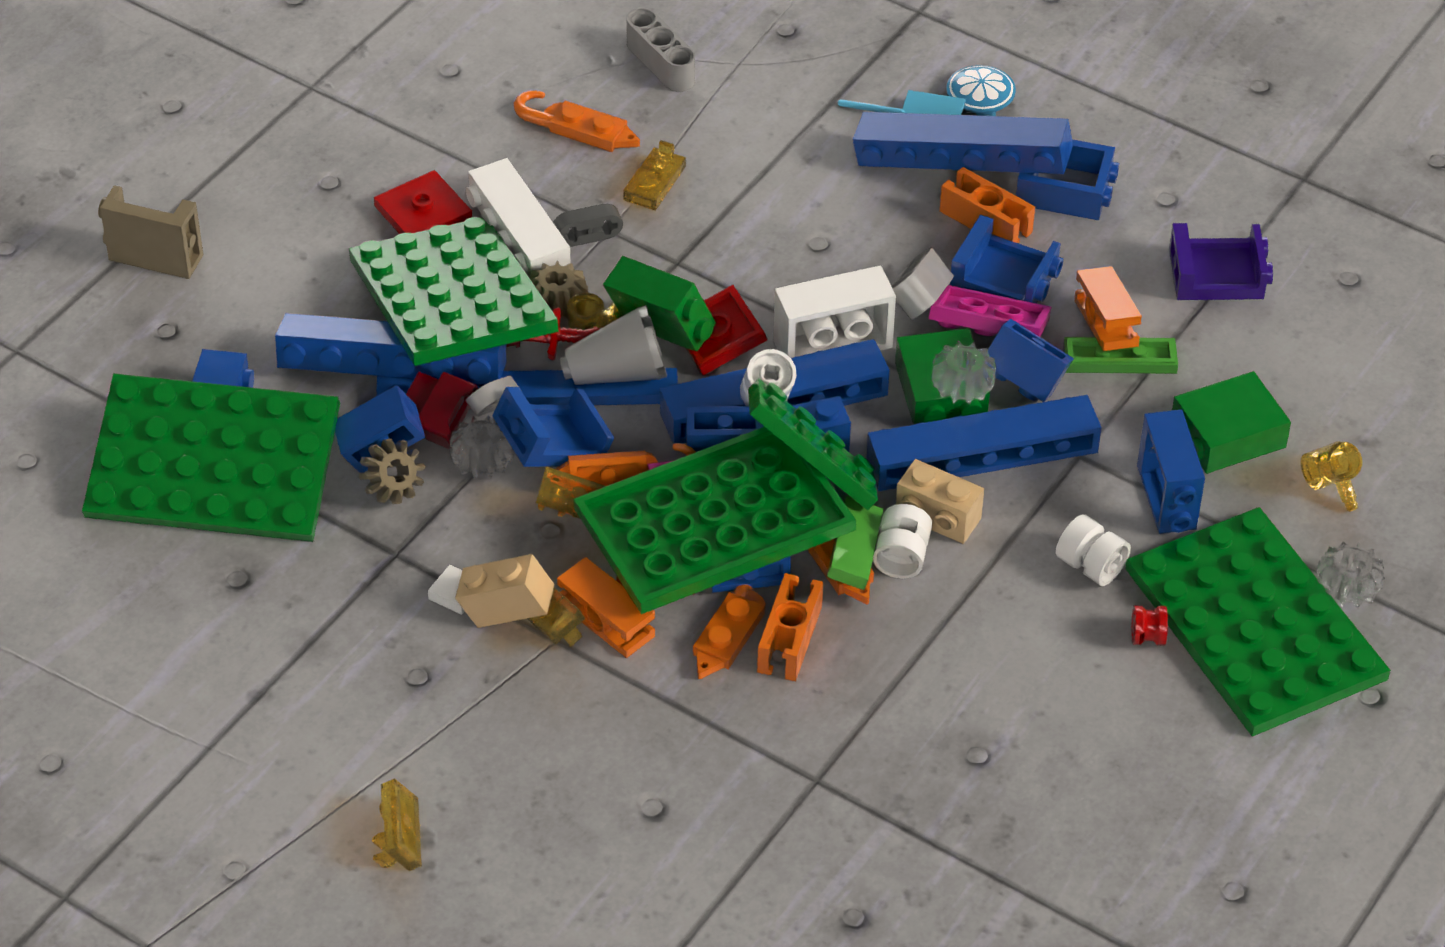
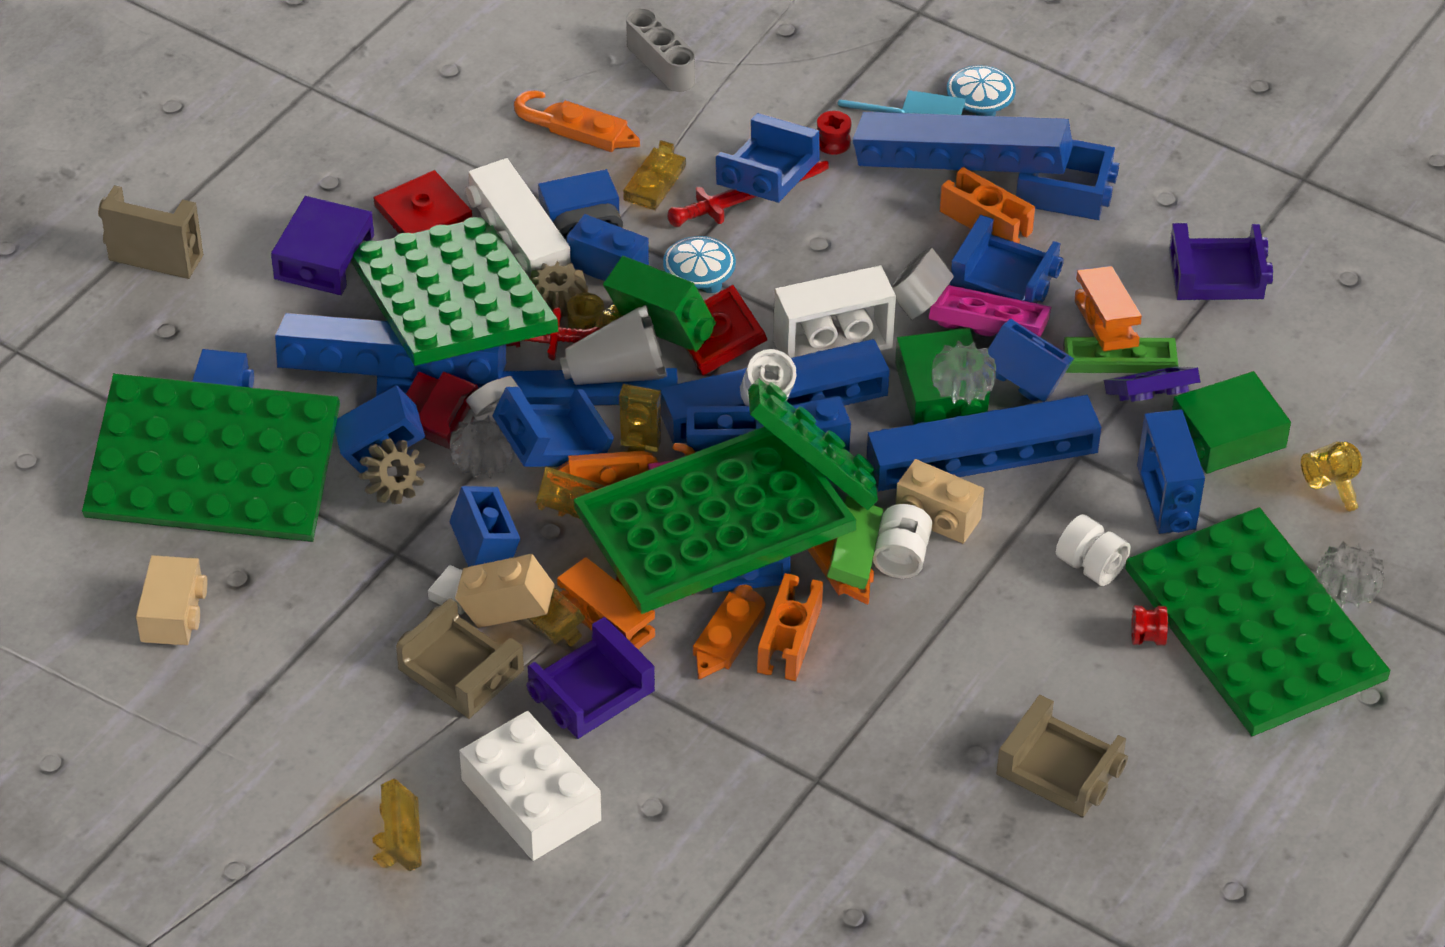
(170, 600): none -> tan brick
(320, 244): none -> dark purple panel
(458, 660): none -> dark tan panel
(483, 526): none -> blue brick
(530, 785): none -> white brick
(577, 193): none -> blue brick
(593, 680): none -> dark purple panel
(600, 245): none -> blue brick
(640, 418): none -> clear yellow plate
(701, 261): none -> dish
(715, 204): none -> red sword
(771, 159): none -> blue panel
(834, 132): none -> red wheel
(1059, 759): none -> dark tan panel
(1141, 385): none -> dark purple plate

